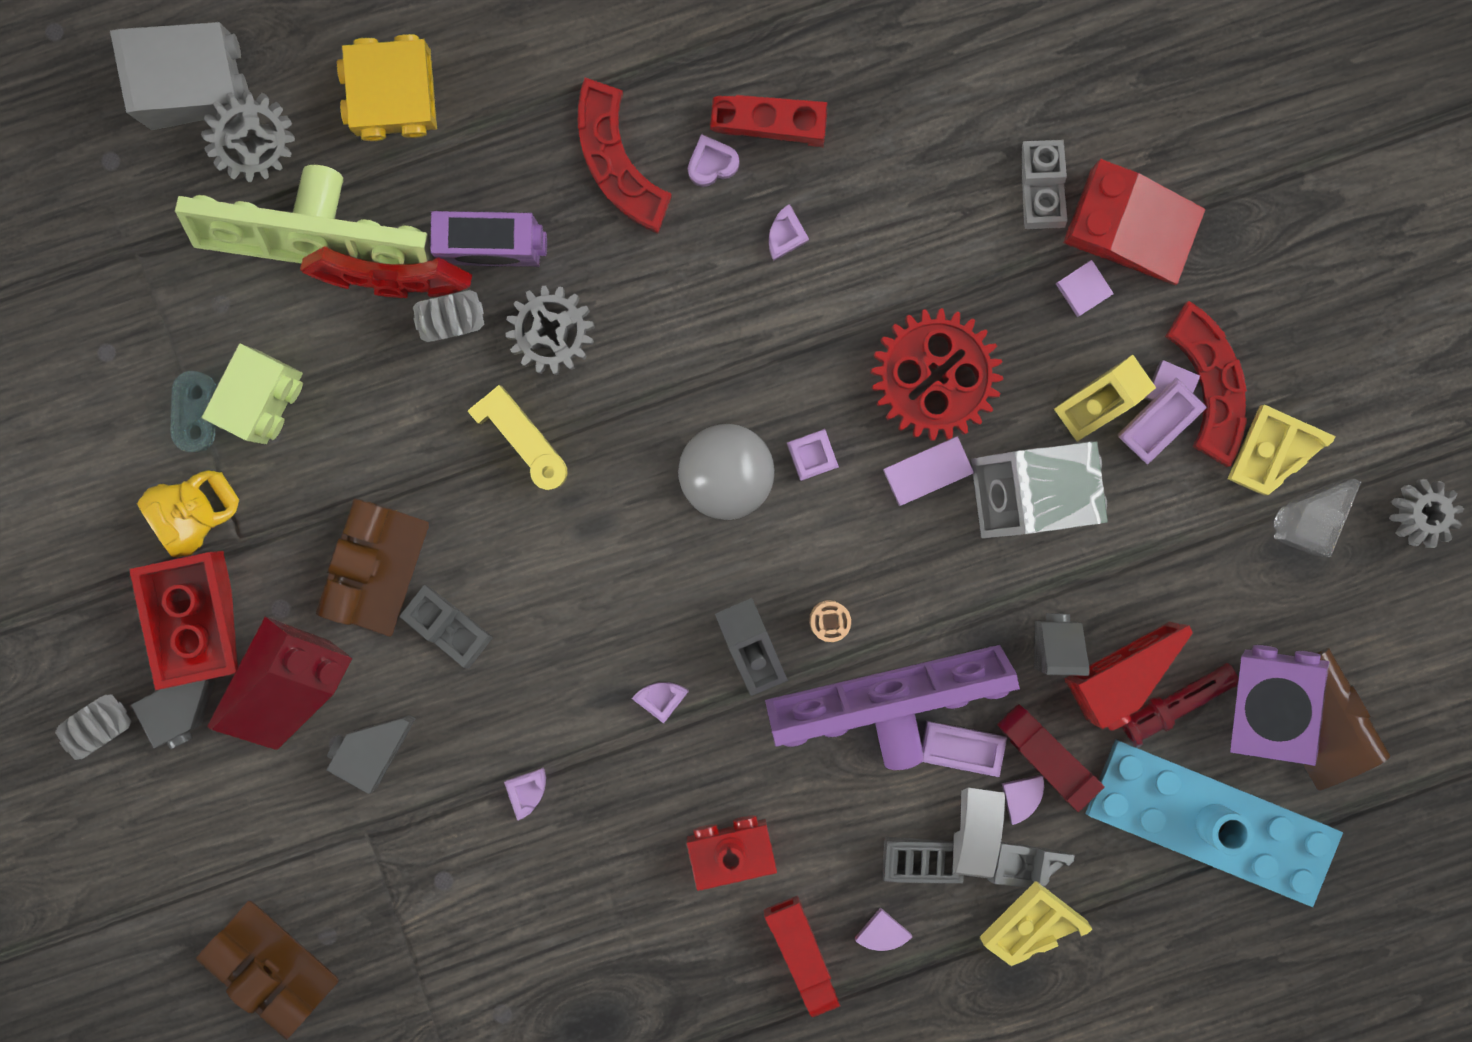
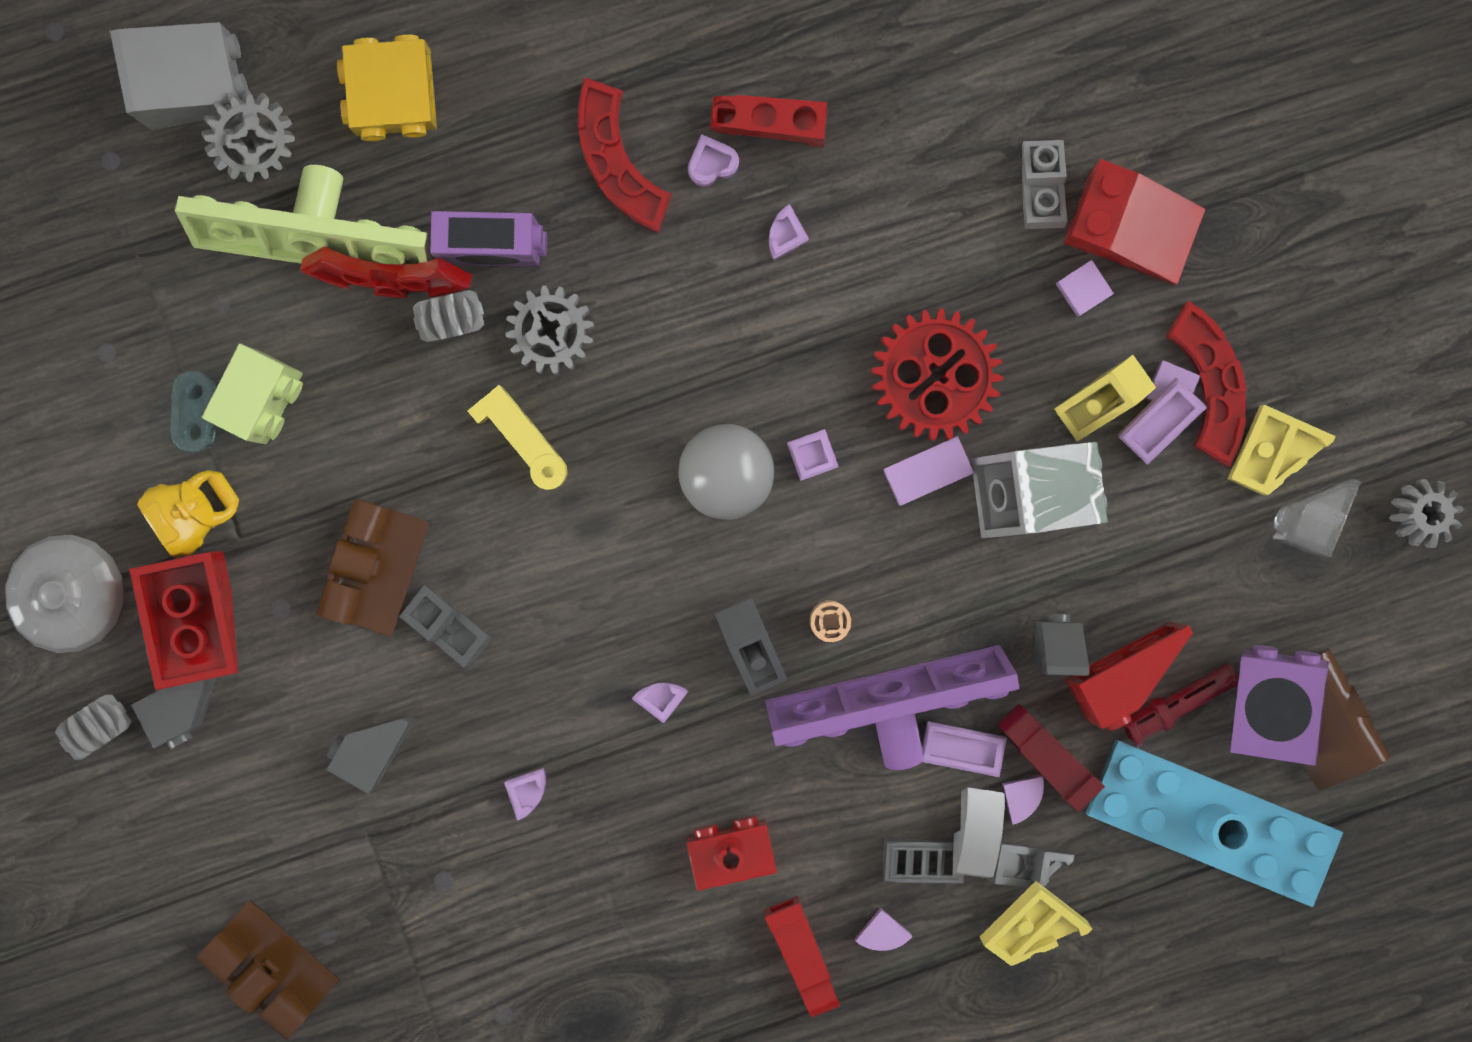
(64, 593): none -> light grey hat
(279, 684): dark red slope -> none

